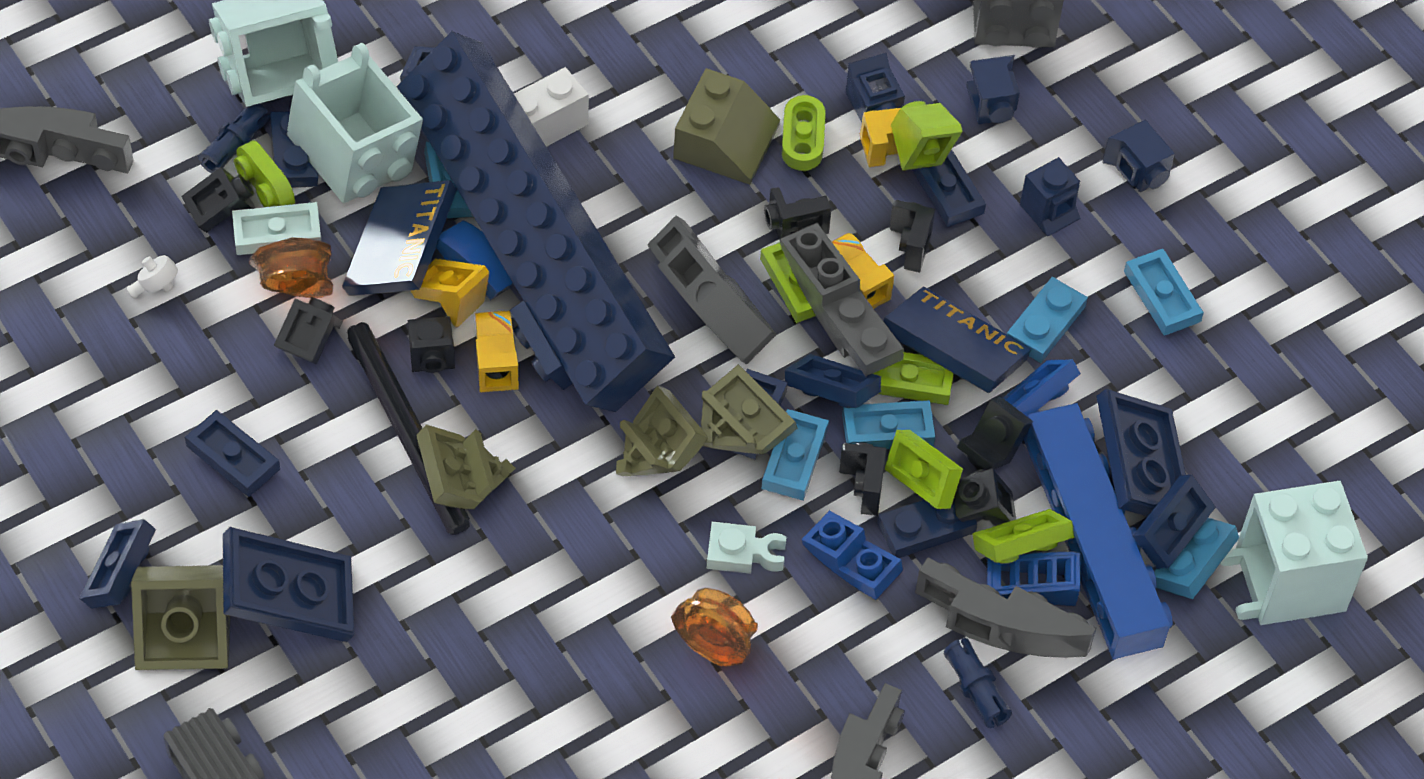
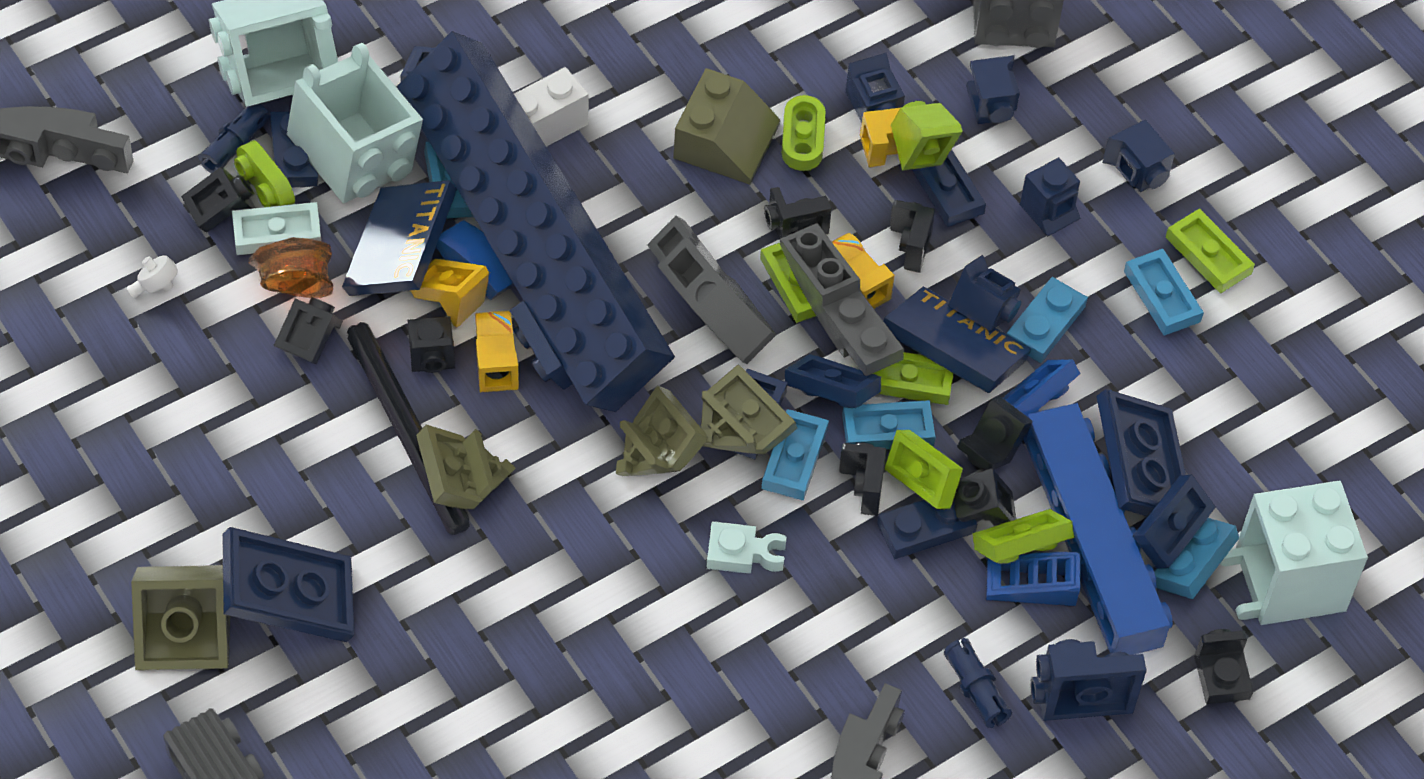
(117, 564): dark blue plate -> none
(232, 453): dark blue plate -> none
(715, 626): clear orange hat -> none
(848, 554): blue slope -> none
(985, 295): none -> dark blue window
(1016, 624): dark grey slope -> none
(1081, 685): none -> dark blue plate
(1209, 250): none -> lime plate
(1223, 666): none -> black bracket

